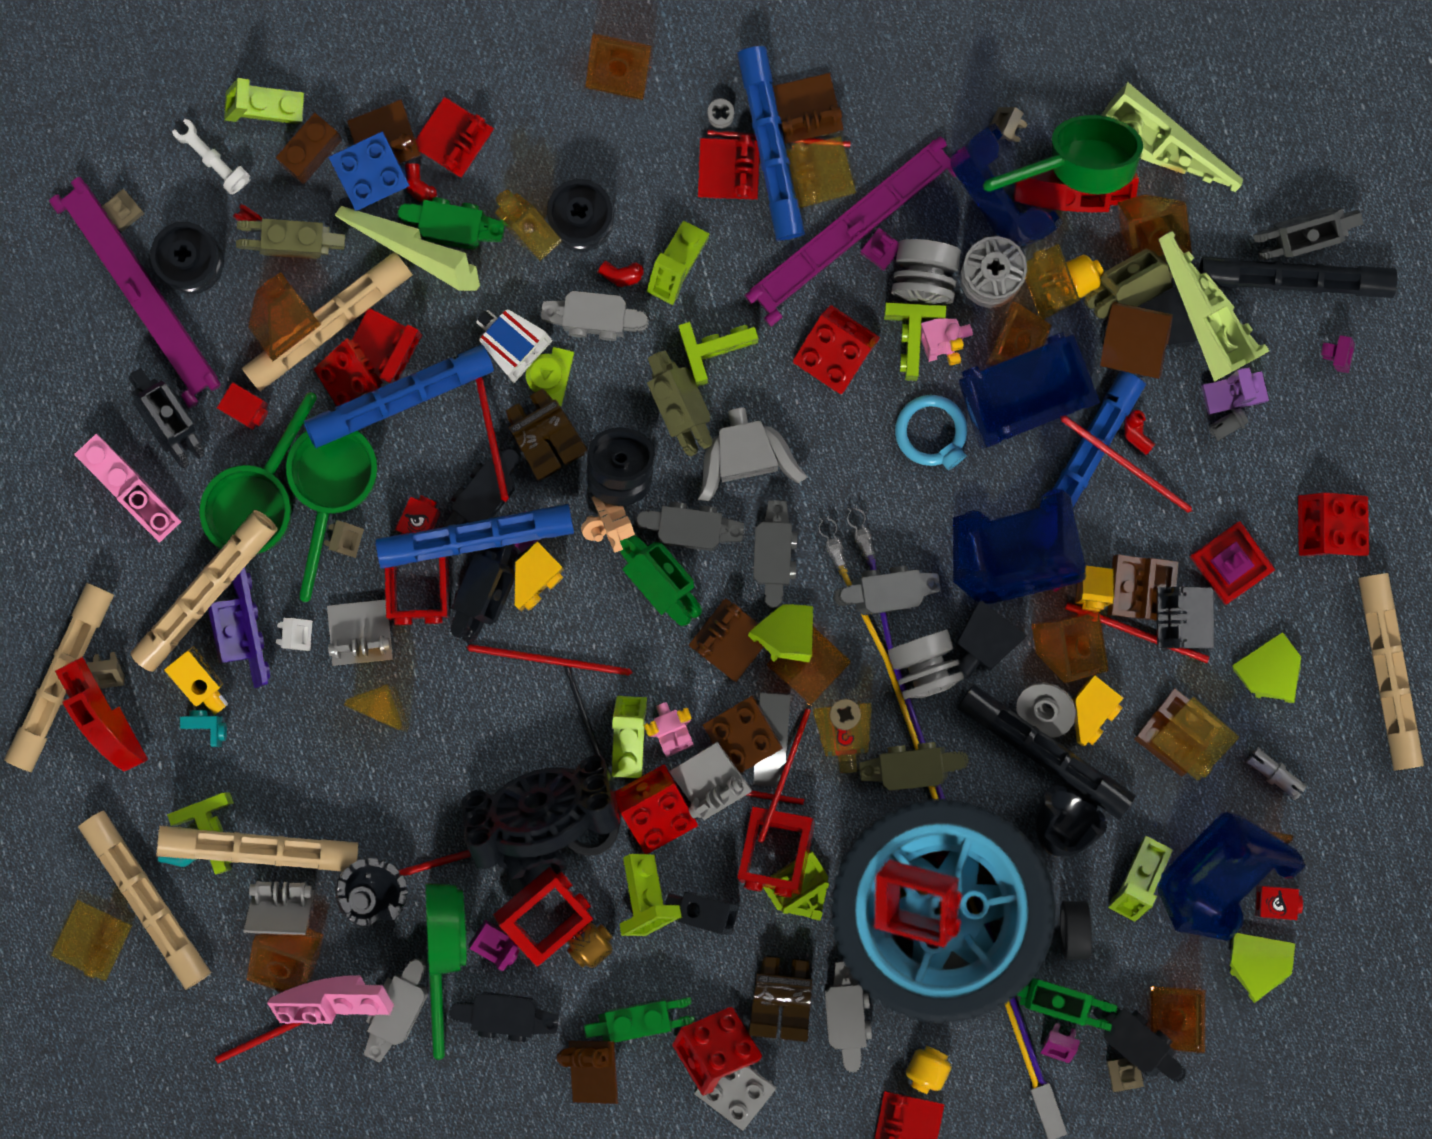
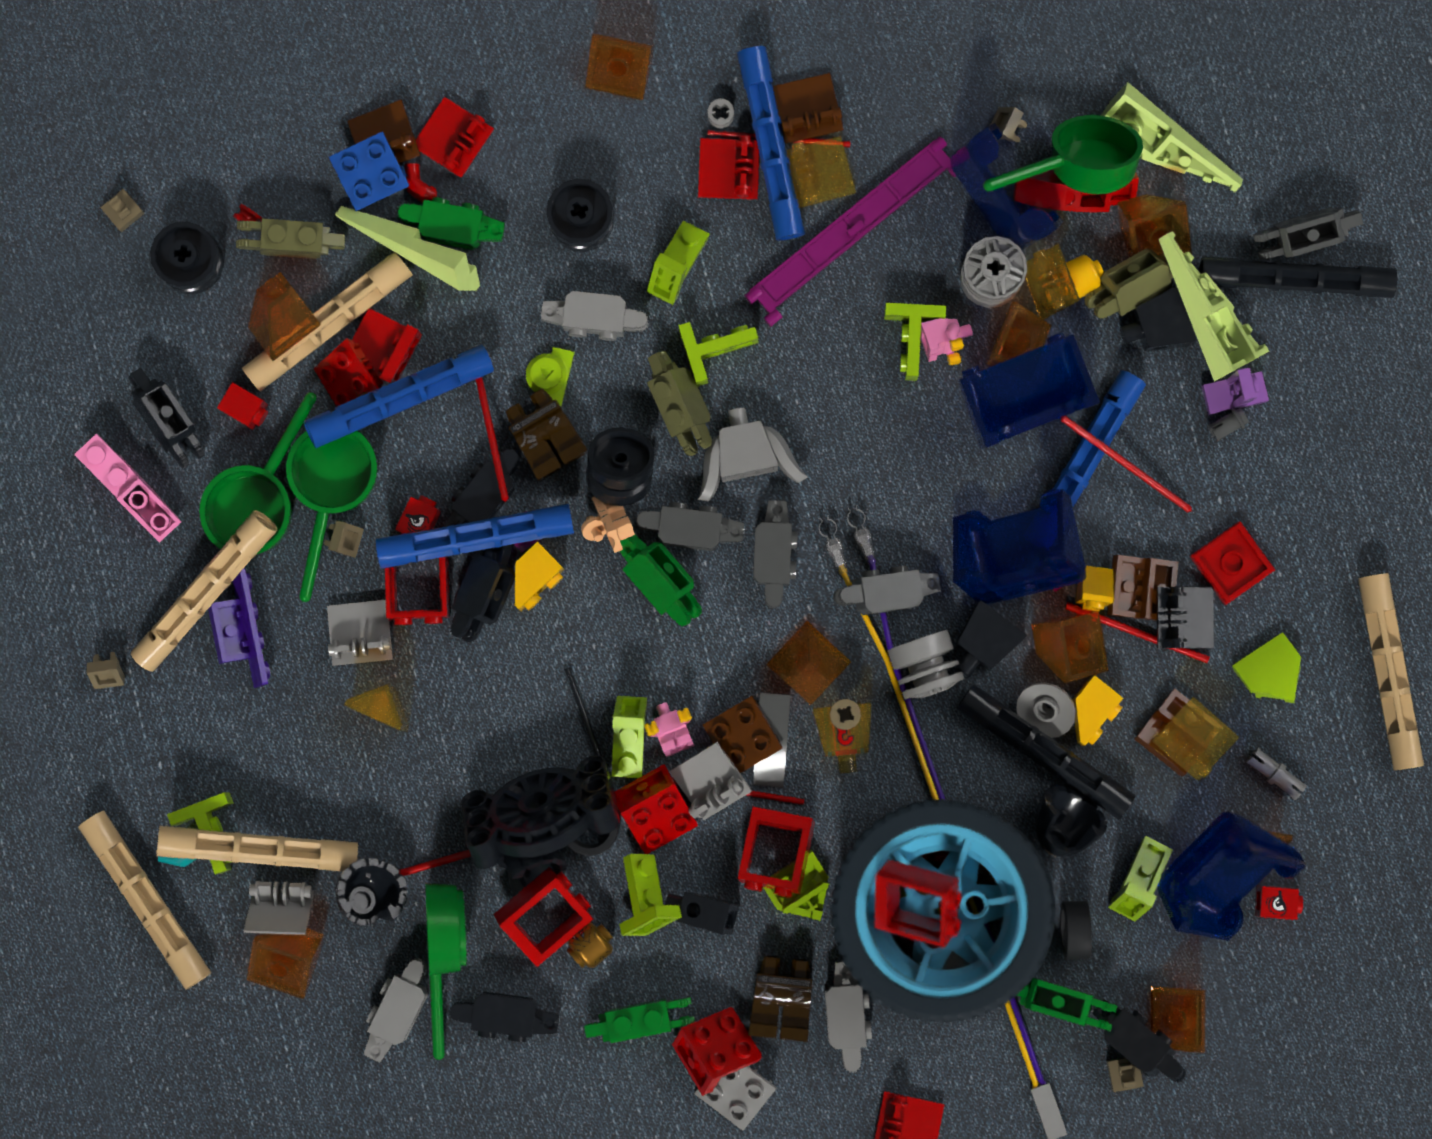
(32, 735): tan piece -> none
(91, 940): clear yellow hinge -> none
(93, 716): red slope -> none
(138, 289): magenta piece -> none
(193, 667): yellow torso -> none
(200, 720): teal bracket -> none
(234, 180): white piece -> none
(256, 1041): red axle -> none
(262, 103): lime bracket -> none
(295, 634): white tile -> none
(309, 148): reddish brown brick -> none
(325, 998): bright pink slope -> none
(494, 945): magenta bracket -> none
(512, 341): torso -> none
(526, 224): clear yellow torso -> none
(549, 659): red axle -> none
(591, 1071): reddish brown hinge -> none
(621, 277): red arm -> none
(726, 640): reddish brown hinge -> none
(784, 775): red piece -> none
(786, 632): lime slope -> none
(835, 349): red bracket -> none
(880, 249): magenta tile -> none
(913, 768): olive hinge -> none
(926, 267): light grey wheel -> none
(928, 1069): yellow head -> none
(949, 455): medium azure piece -> none
(1059, 1045): magenta tile -> none
(1134, 431): red arm -> none
(1136, 340): reddish brown slope -> none
(1232, 563): magenta tile -> none
(1260, 963): lime slope -> none
(1333, 524): red bracket -> none
(1340, 354): magenta tile -> none

